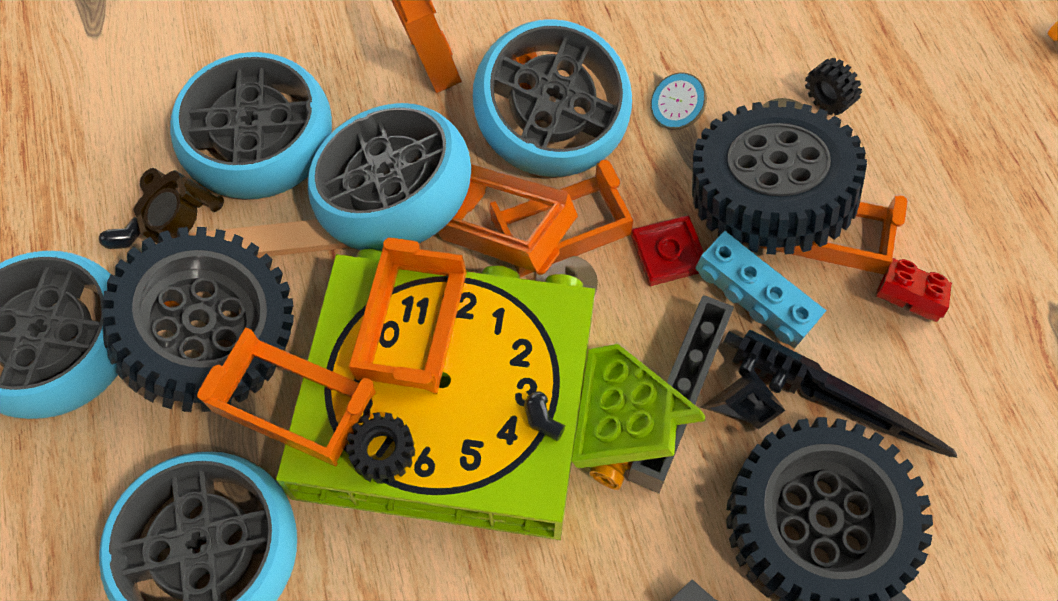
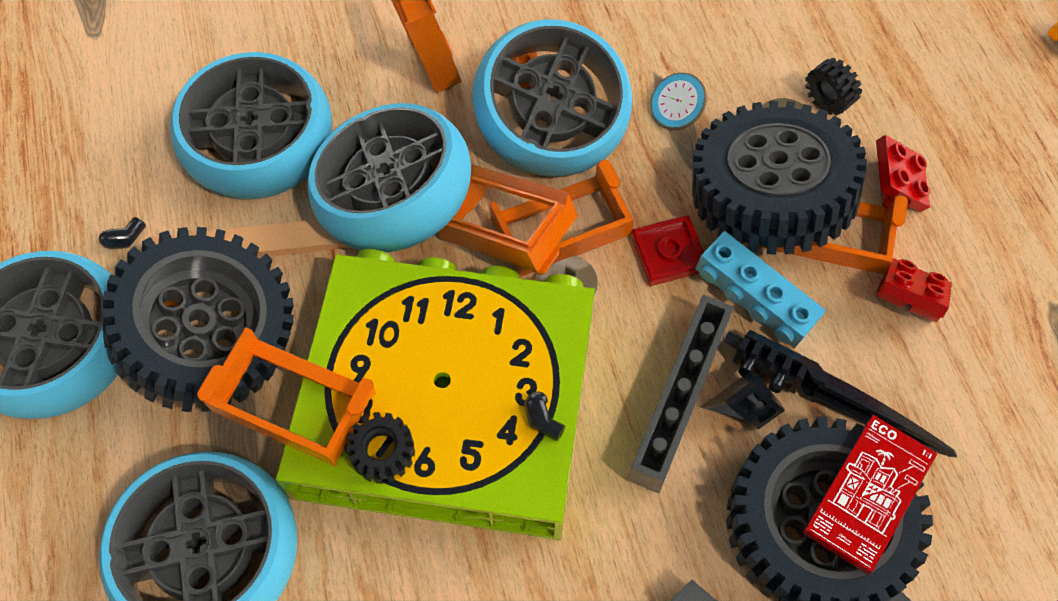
(166, 208): dark brown piece -> none
(408, 256): orange piece -> none
(611, 475): light orange wheel -> none
(627, 411): lime wing -> none
(870, 494): none -> red tile
(902, 174): none -> red plate

